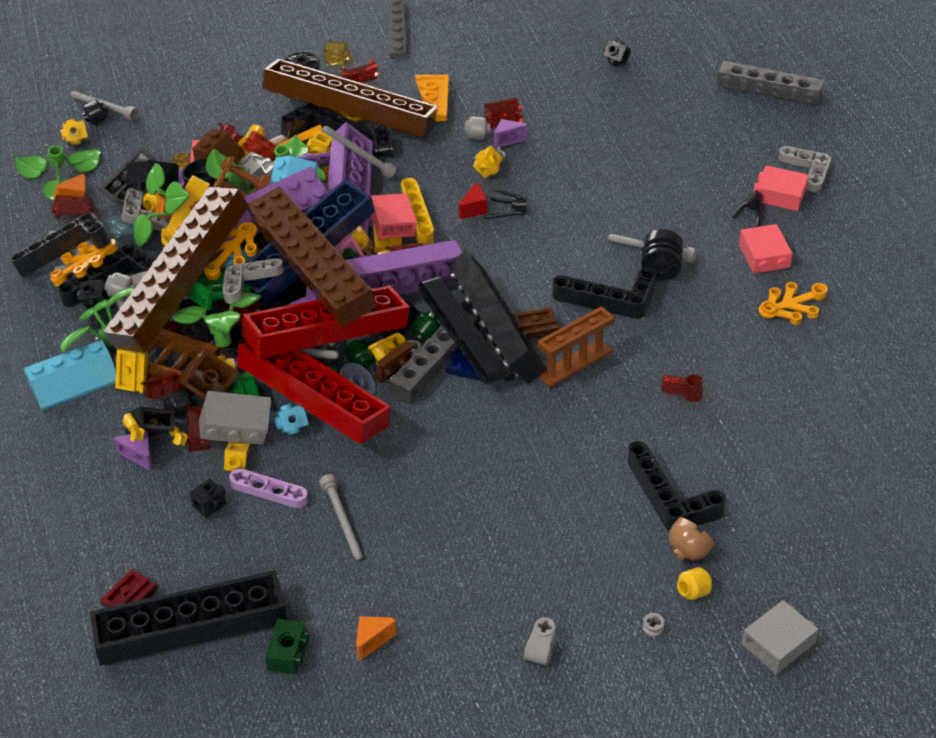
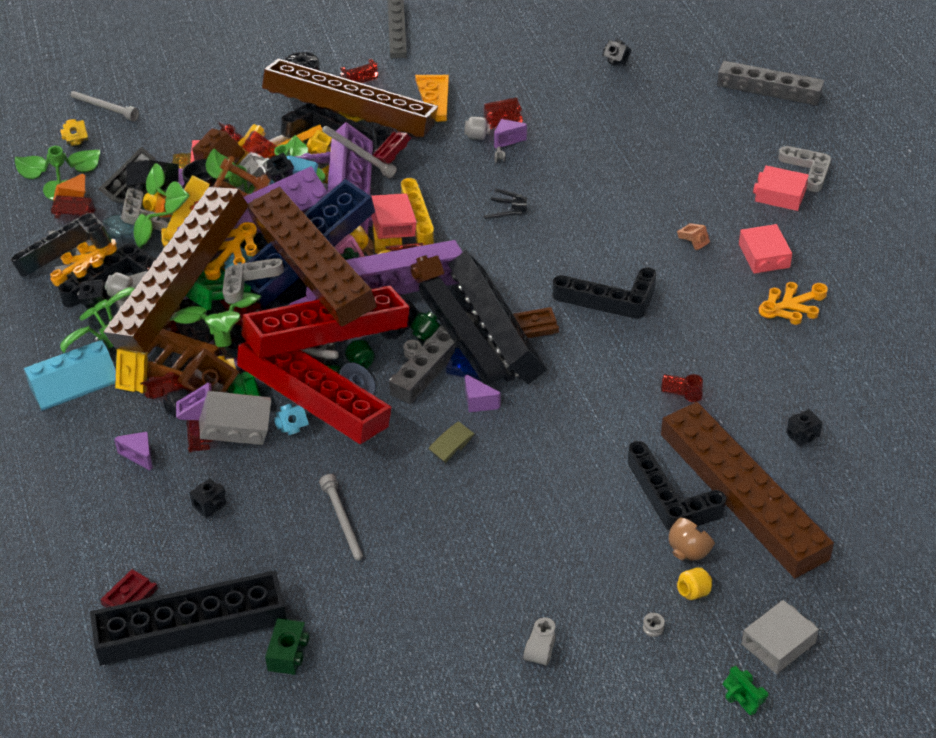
(95, 111): black head -> none
(153, 421): torso -> none
(191, 405): none -> medium lavender slope
(236, 456): yellow bracket -> none
(250, 478): lavender beam -> none
(279, 168): none -> black brick
(336, 53): clear yellow brick -> none
(373, 633): orange slope -> none
(385, 346): yellow piece -> none
(391, 147): none -> dark red plate
(393, 362): reddish brown plate -> none
(426, 268): none -> reddish brown brick
(450, 441): none -> olive slope
(473, 203): red slope -> none
(480, 396): none -> medium lavender slope
(487, 162): yellow brick -> none
(570, 335): dark orange fence -> none
(663, 253): black wheel -> none
(688, 255): light grey piece -> none
(696, 234): none -> nougat bracket
(743, 691): none -> green hips
(748, 490): none -> reddish brown brick
(753, 202): black plant -> none
(804, 427): none -> black brick

